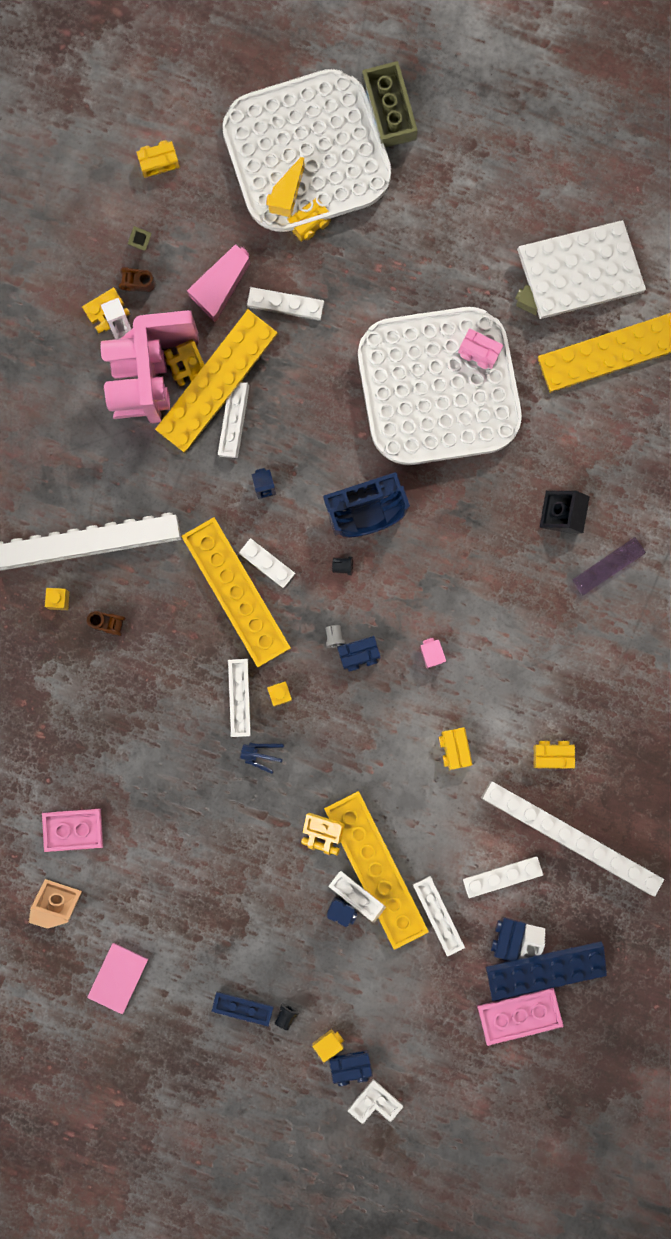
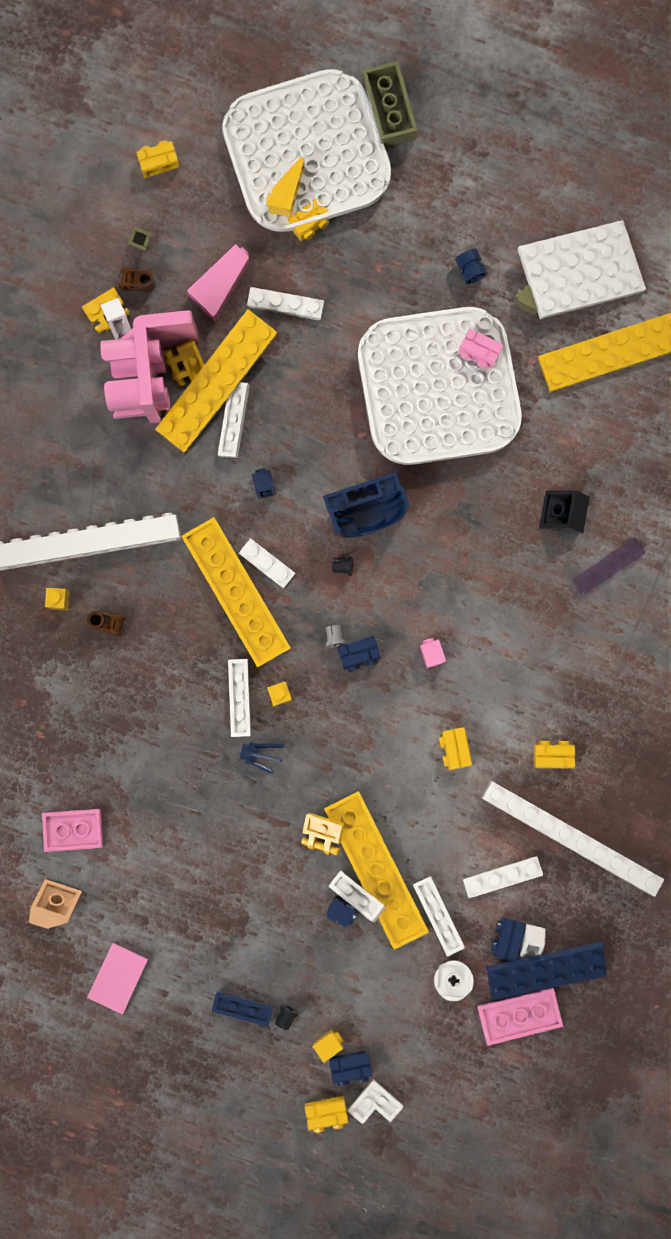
(326, 1114): none -> yellow brick
(461, 989): none -> white plate
(470, 264): none -> dark blue wheel

